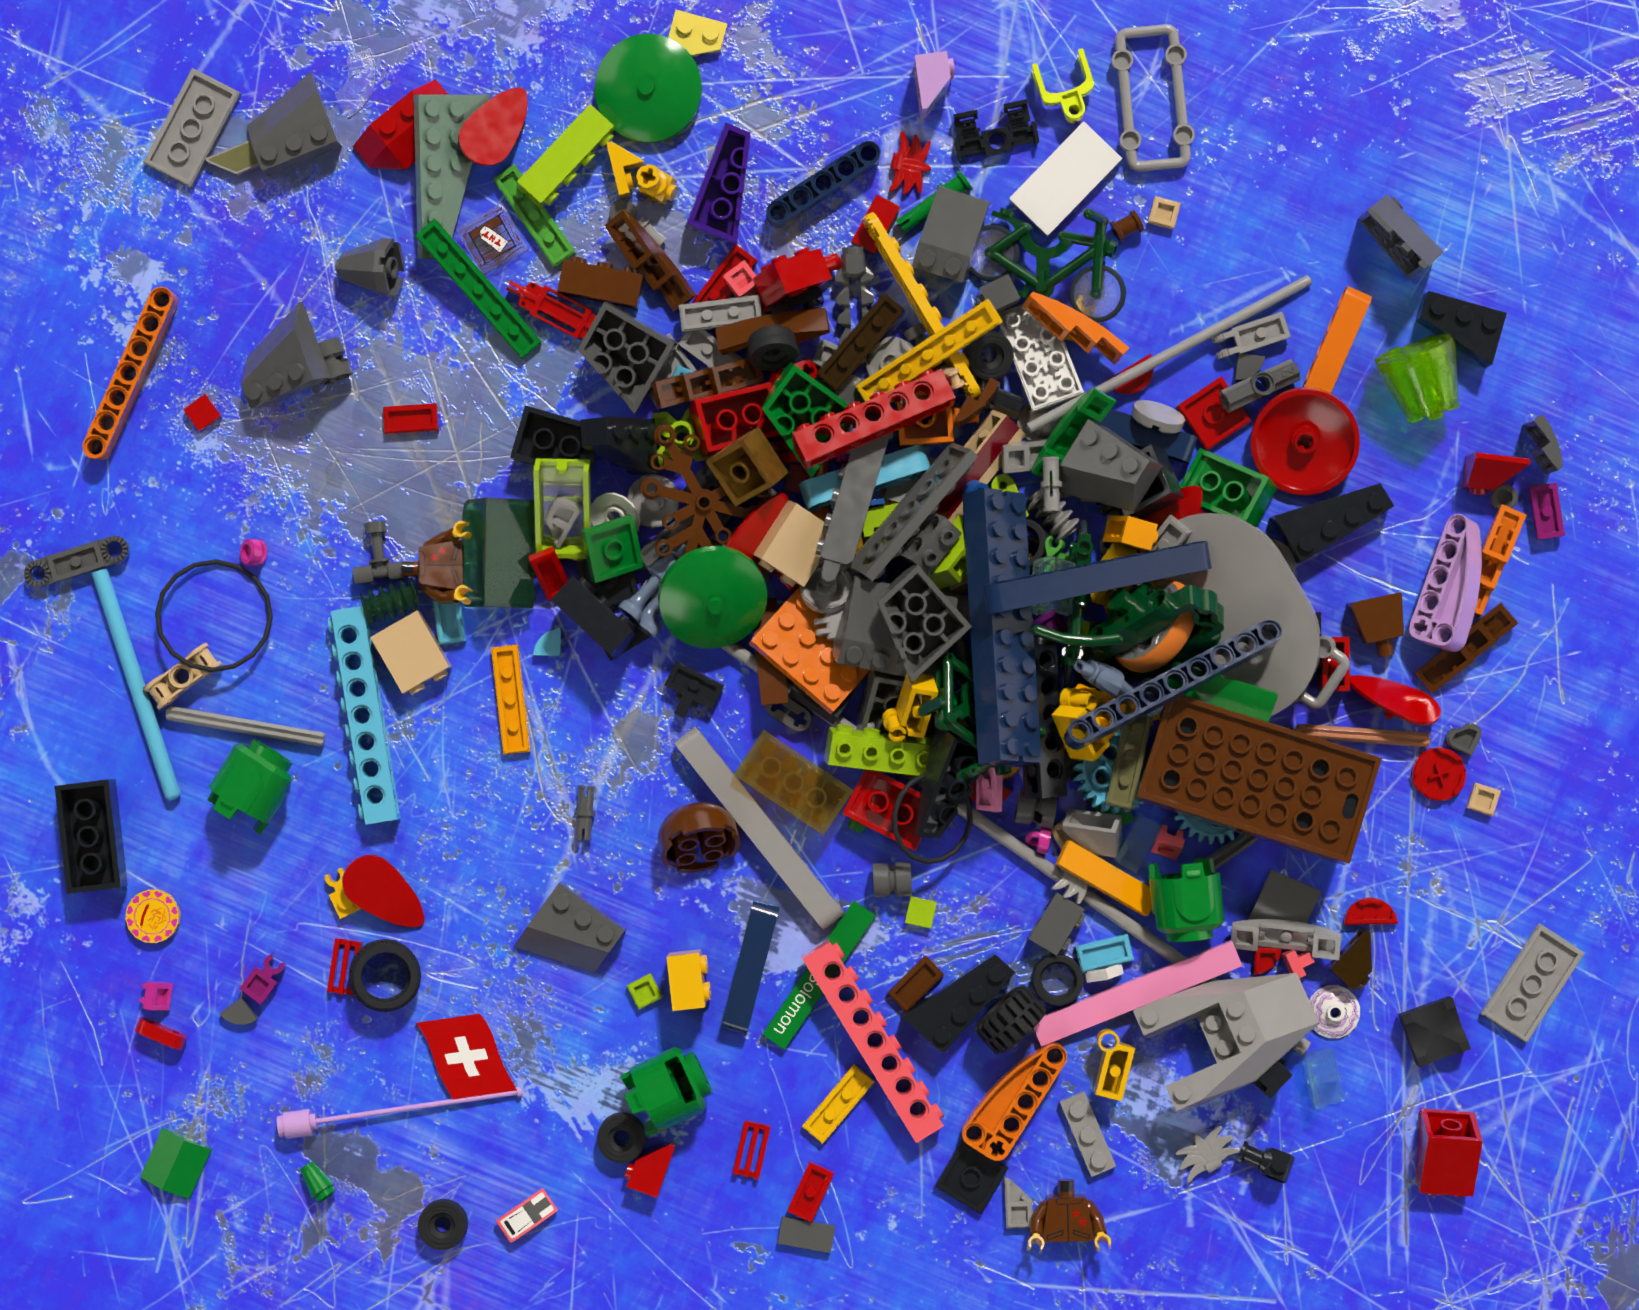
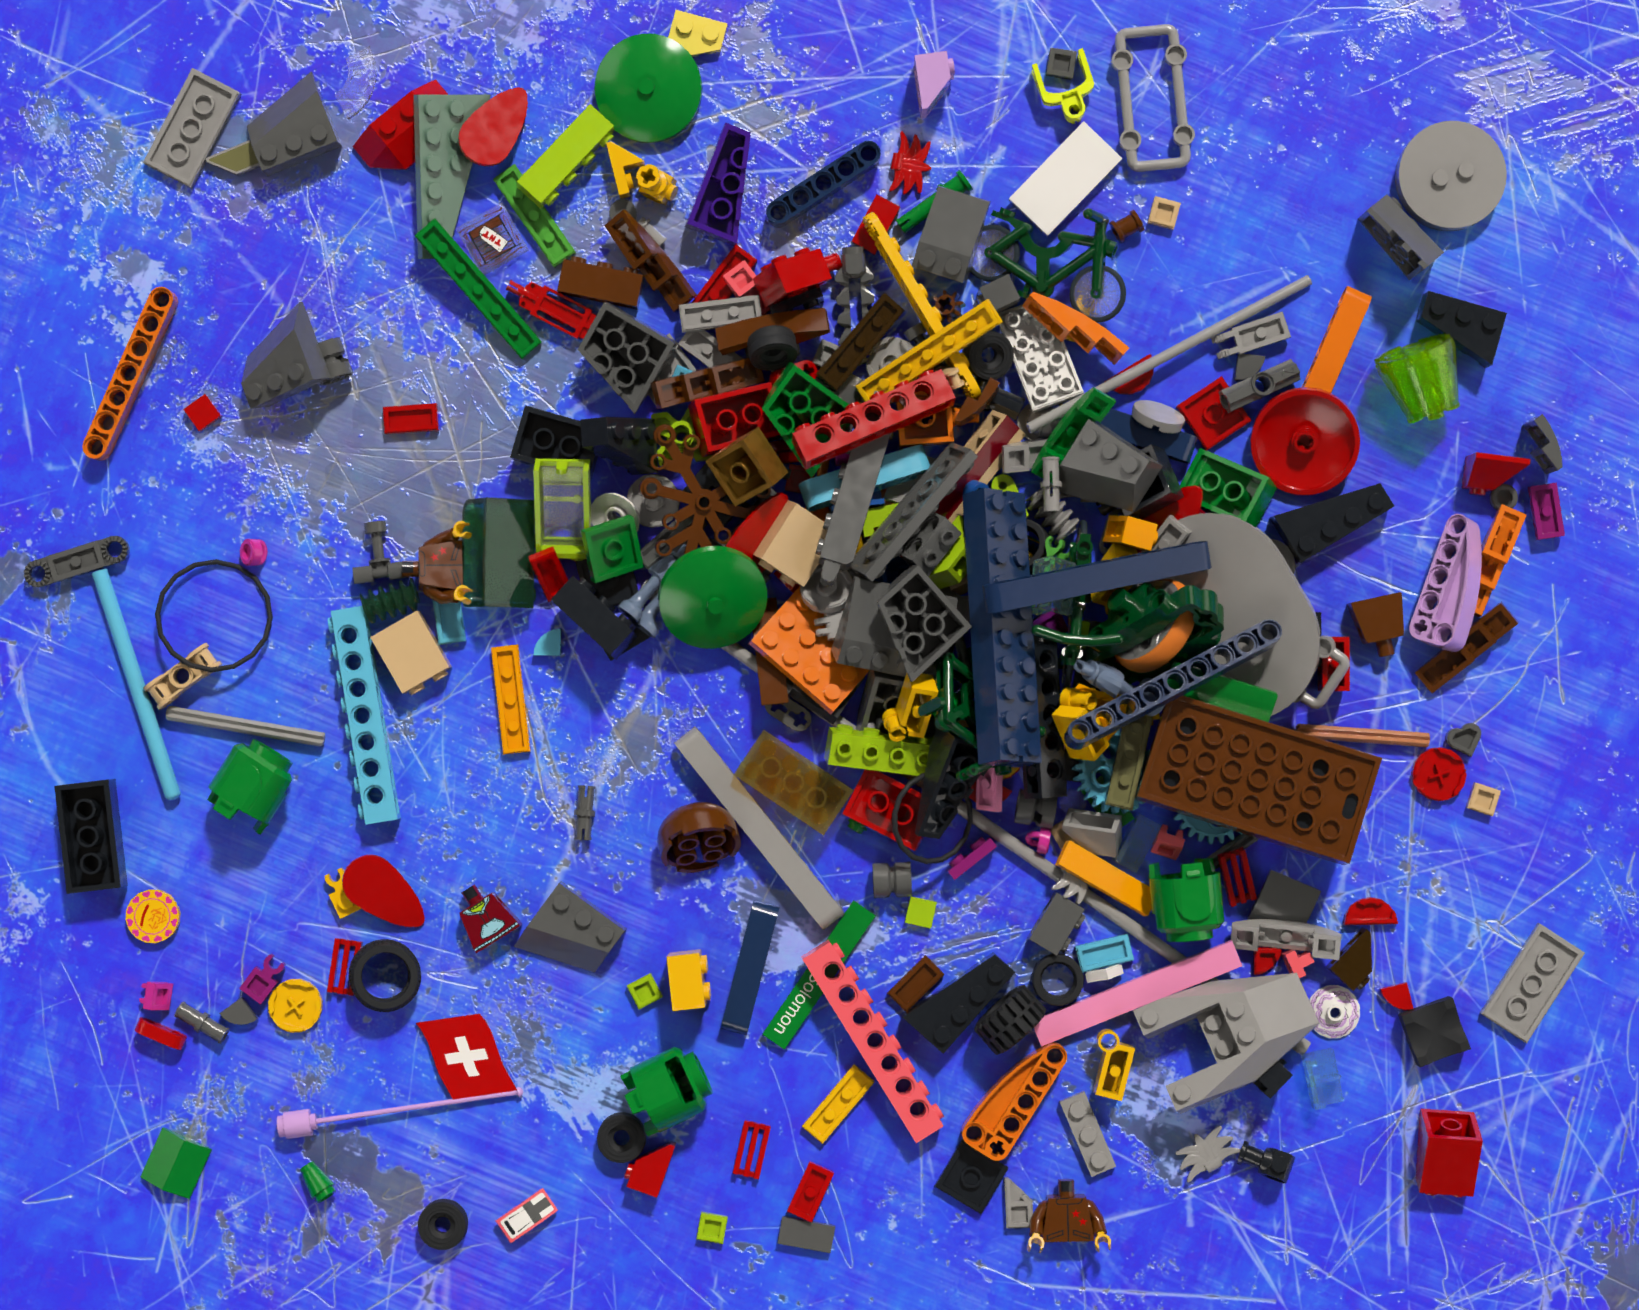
(201, 1022): none -> dark grey pin
(295, 1005): none -> yellow tile
(373, 267): dark grey cone -> none
(486, 918): none -> dark red torso
(561, 518): light grey tile -> none
(692, 688): black hinge -> none
(712, 1227): none -> lime tile
(950, 300): none -> reddish brown gear
(962, 863): none -> magenta plate
(1019, 133): black piece -> none
(1061, 63): none -> dark grey tile
(1246, 872): none -> red tile
(1397, 699): red shield -> none
(1398, 996): none -> red tile
(1450, 176): none -> light grey brick

